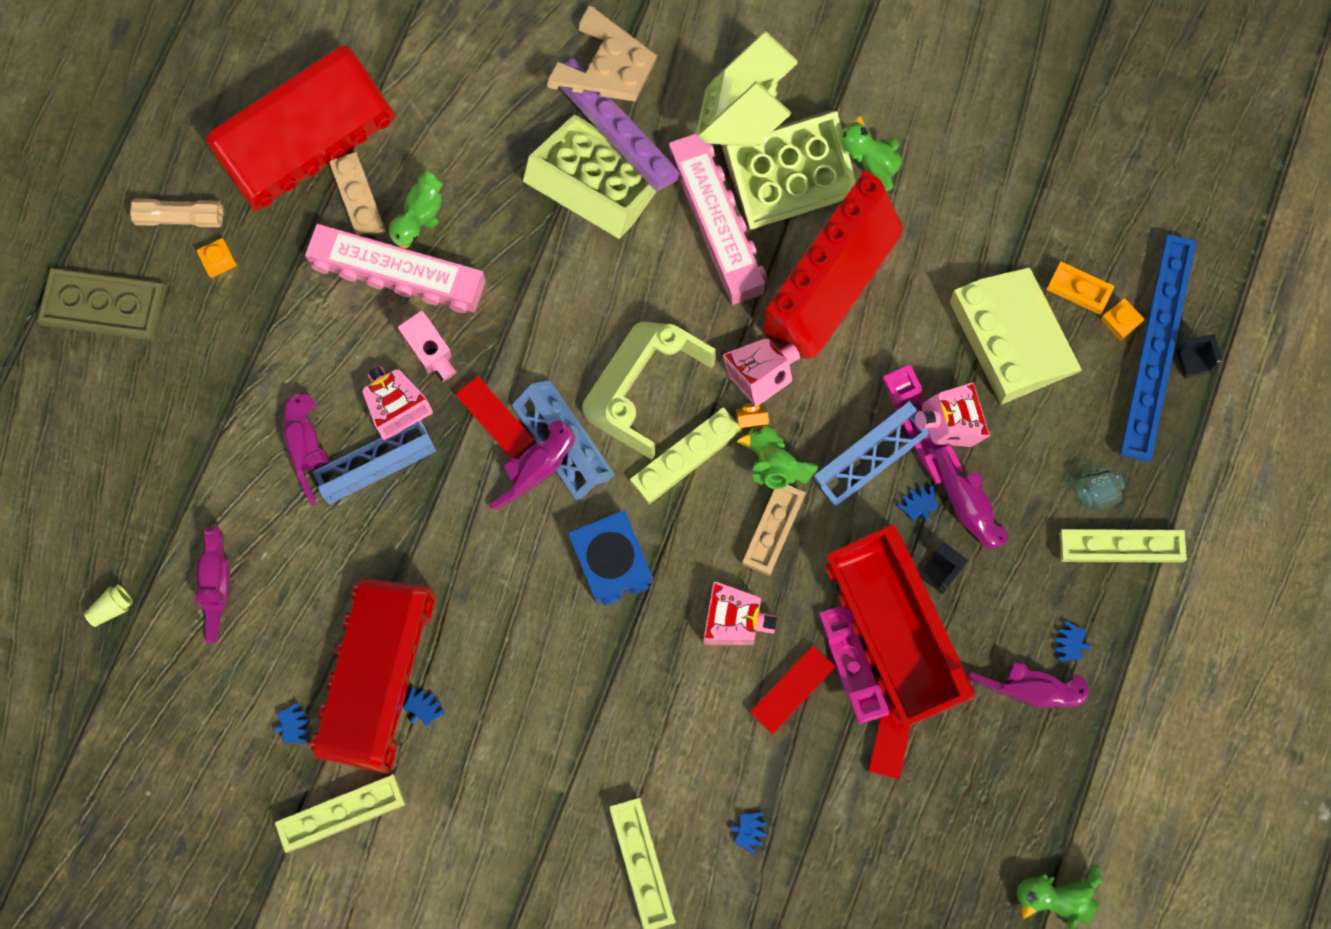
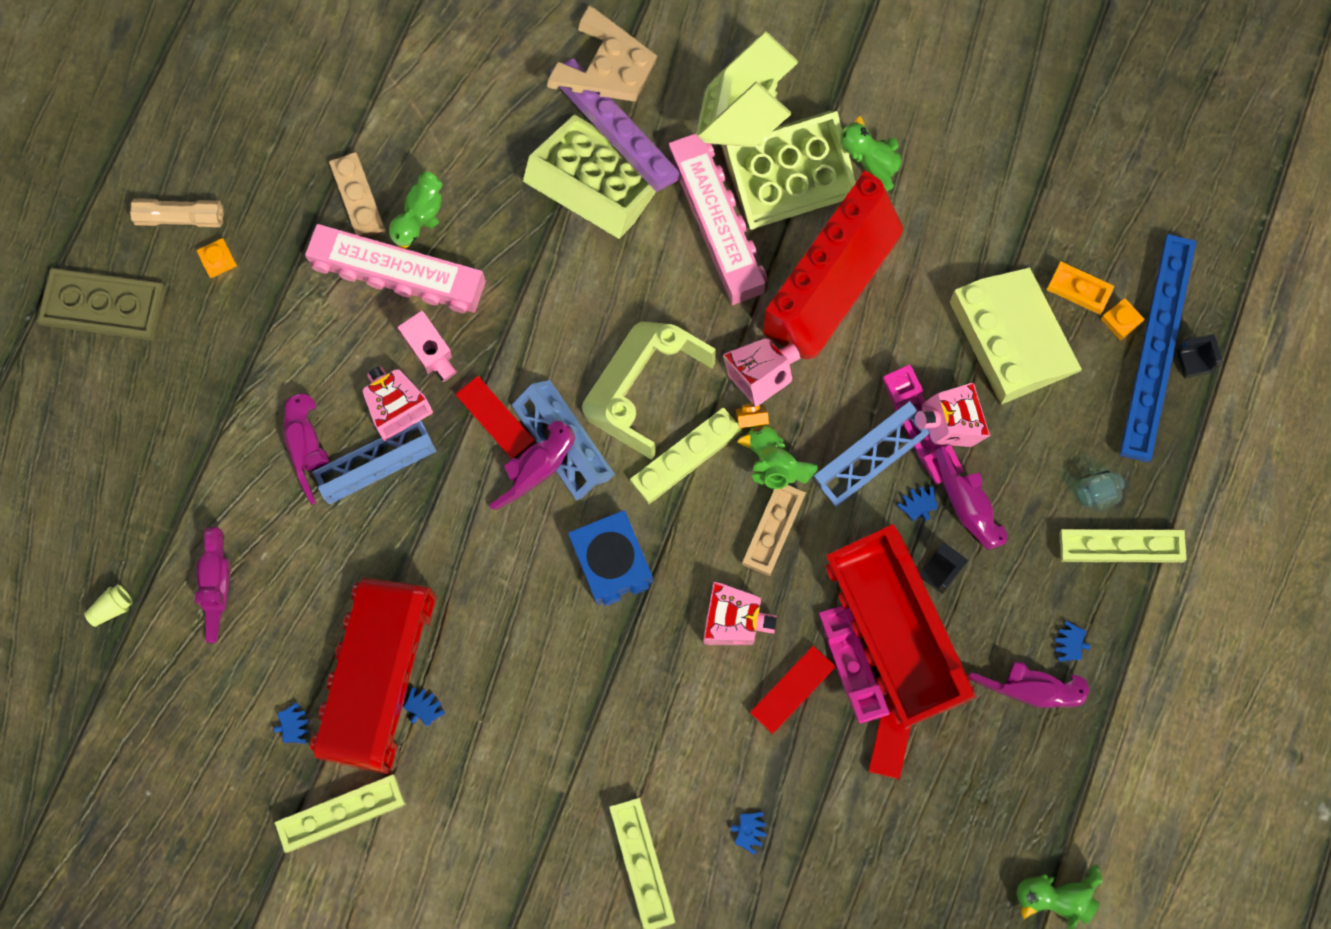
(300, 127): windscreen -> none

